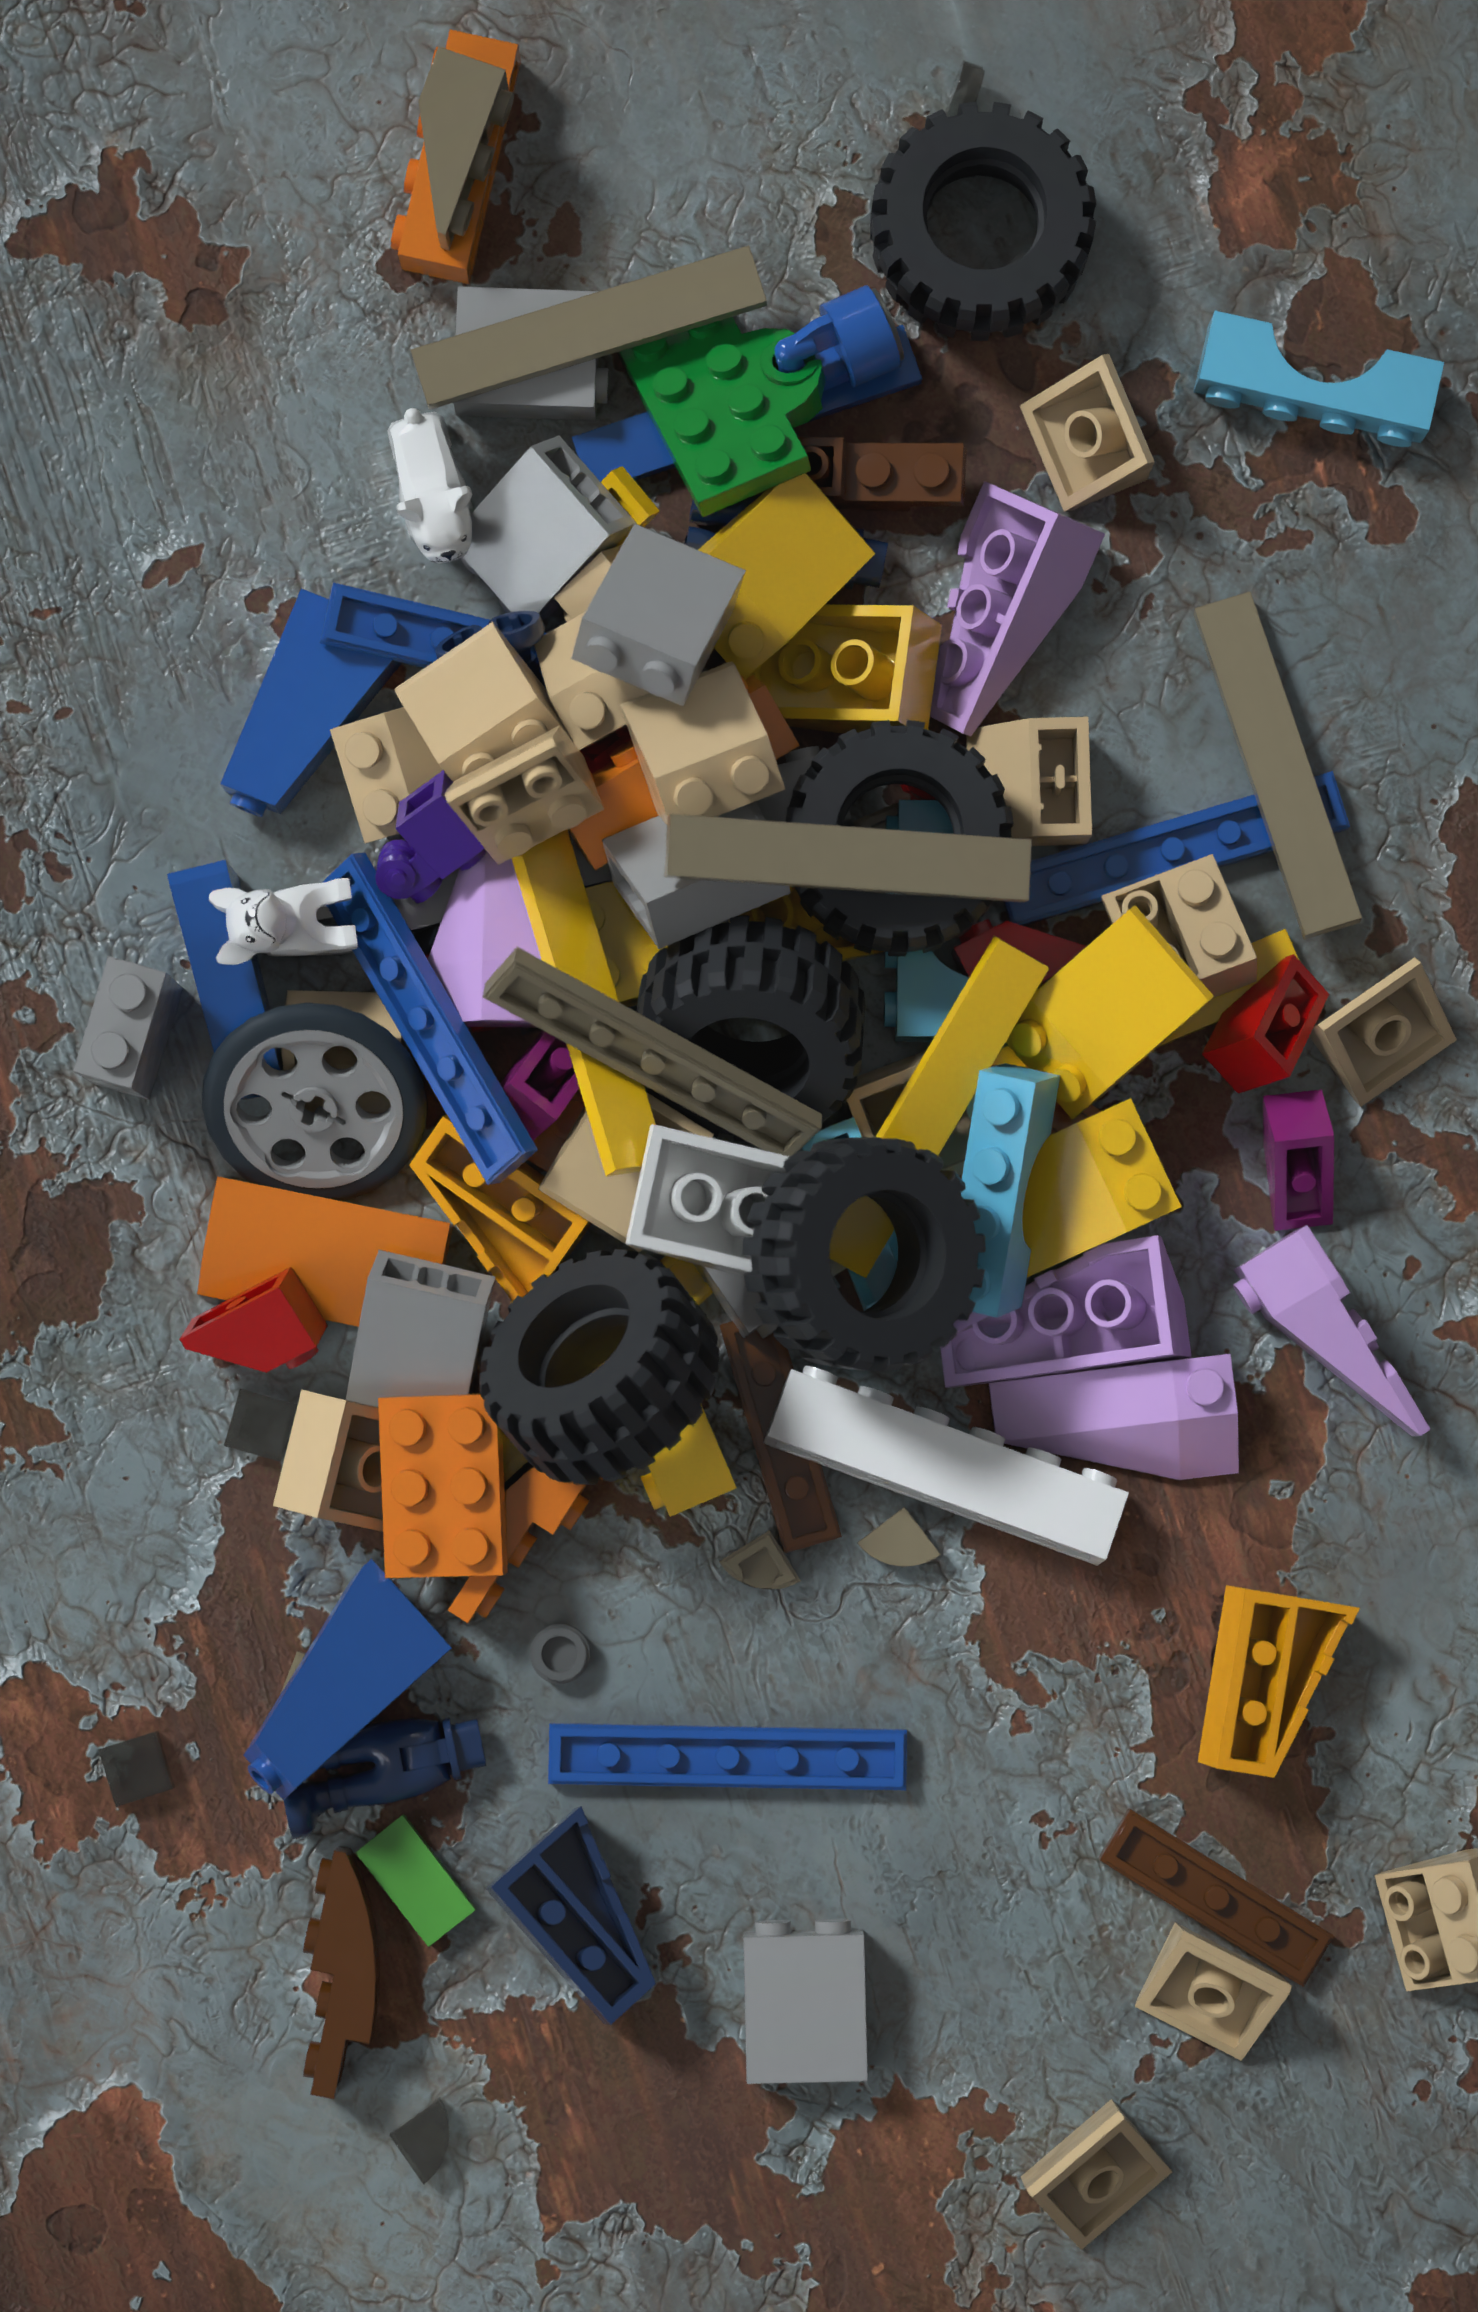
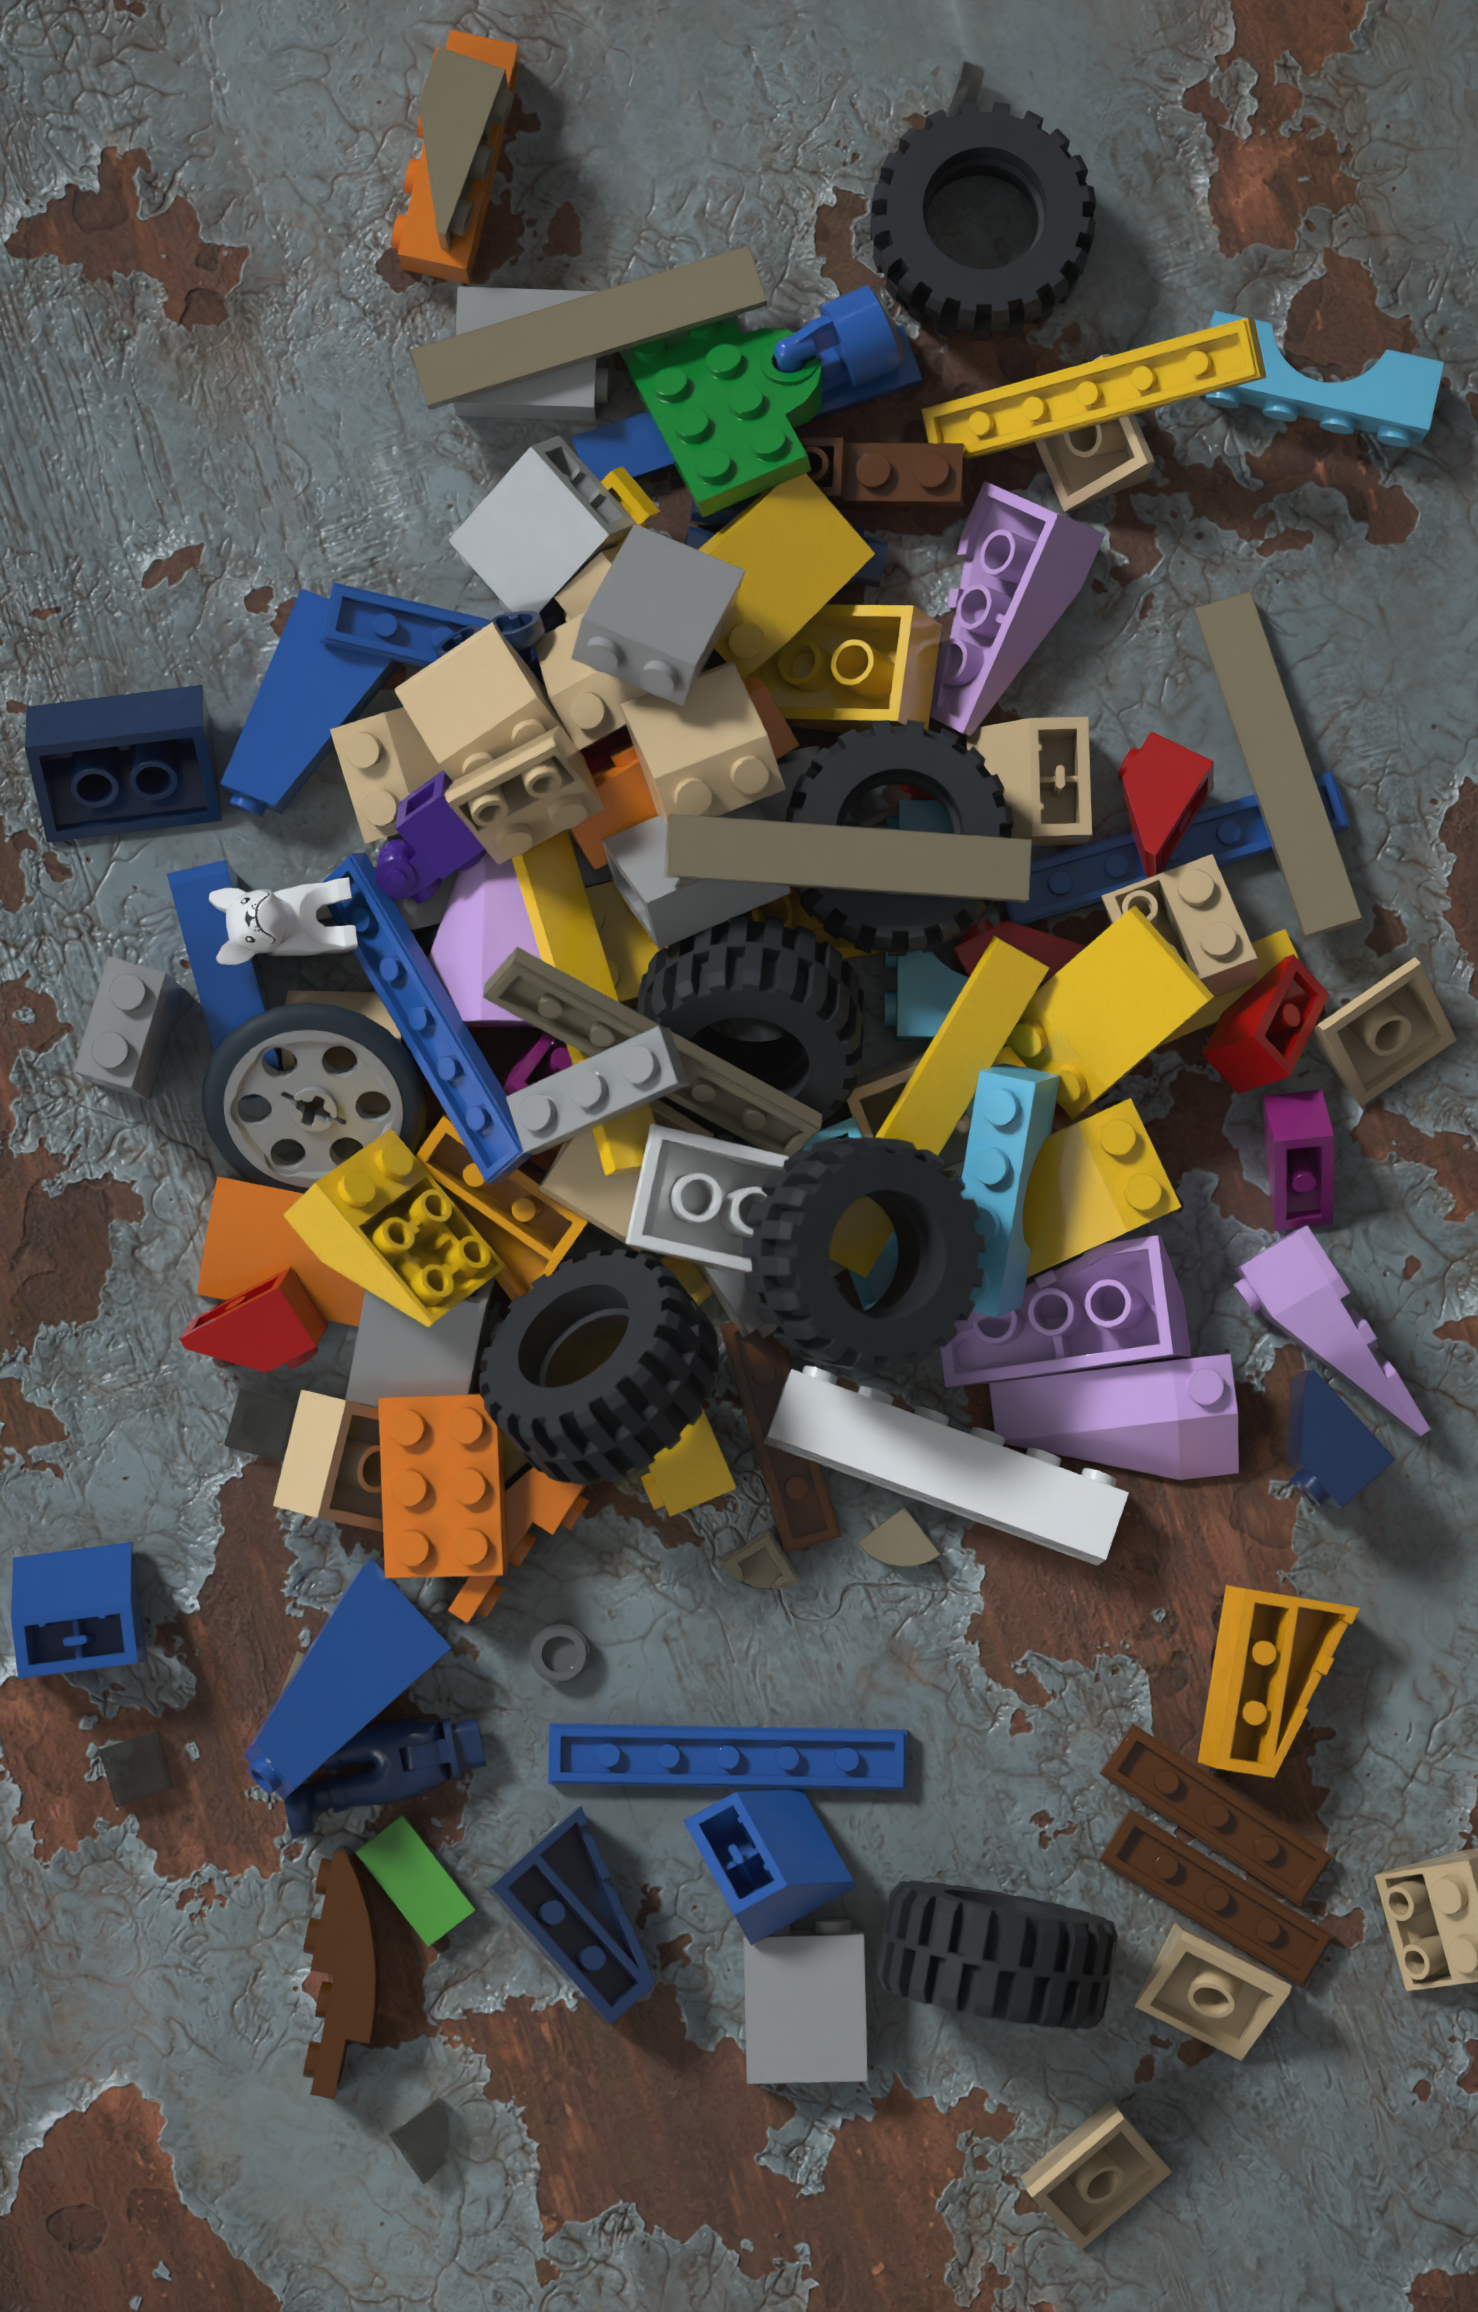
(76, 1610): none -> blue slope
(123, 763): none -> dark blue slope
(394, 1231): none -> yellow slope
(431, 487): white animal -> none
(597, 1090): none -> light grey plate
(769, 1858): none -> blue slope
(997, 1955): none -> black tyre
(1100, 390): none -> yellow tile
(1163, 796): none -> red slope
(1215, 1814): none -> reddish brown tile
(1329, 1444): none -> dark blue slope

